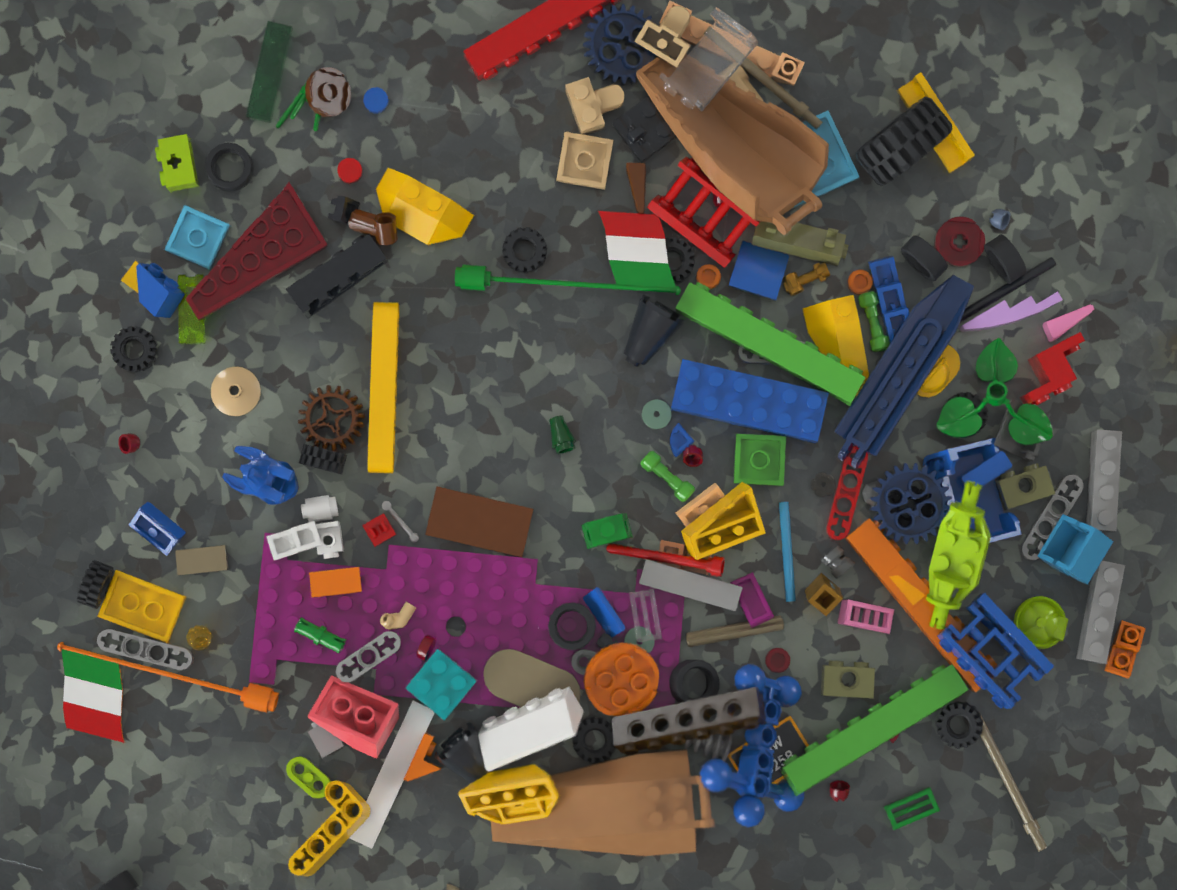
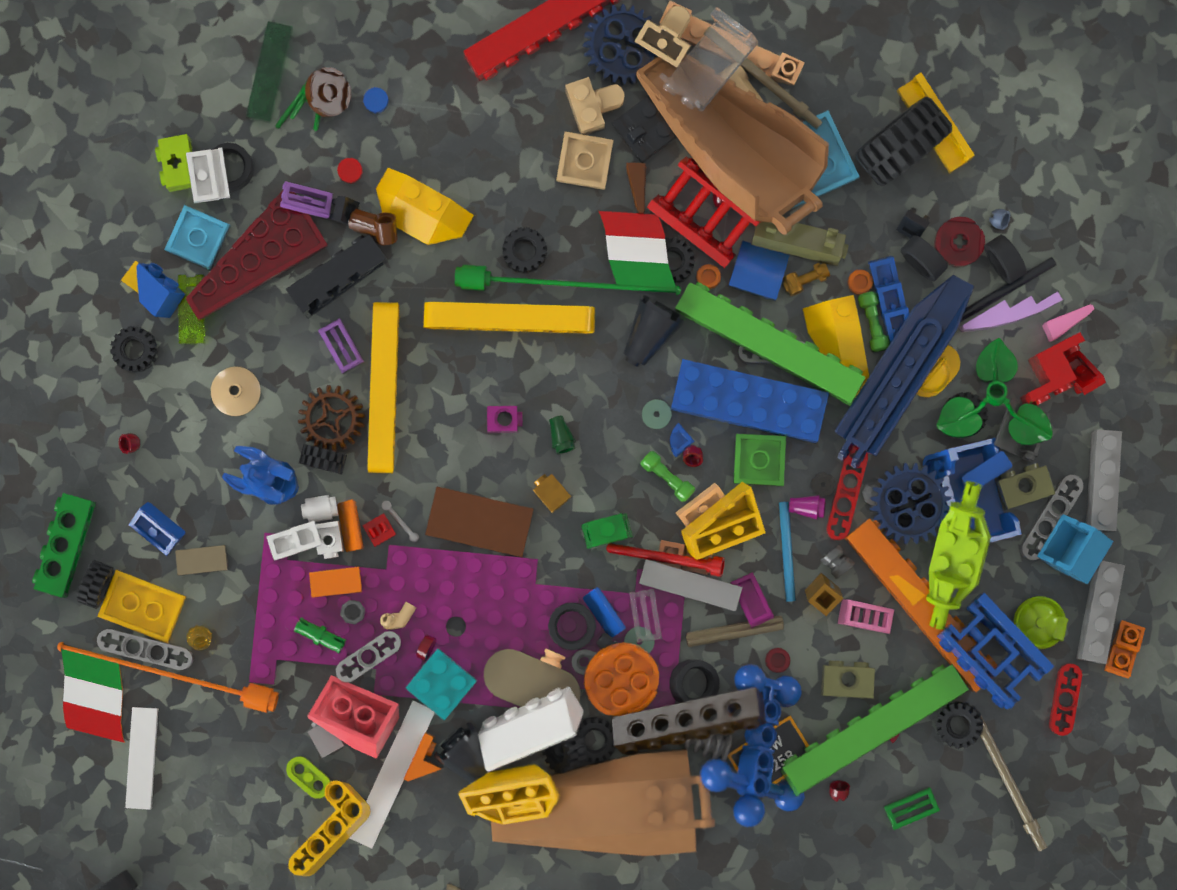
(68, 560): none -> green brick
(141, 758): none -> white tile
(208, 175): none -> white plate
(306, 204): none -> medium lavender tile
(350, 526): none -> orange slope
(351, 364): none -> medium lavender tile
(353, 612): none -> dark grey tile
(494, 412): none -> magenta brick
(509, 317): none -> yellow beam
(551, 492): none -> pearl gold brick
(553, 658): none -> light nougat bush
(566, 754): none -> black tyre
(810, 506): none -> magenta cone
(913, 224): none -> black tile
(1061, 679): none -> red beam
(1087, 374): none -> red slope

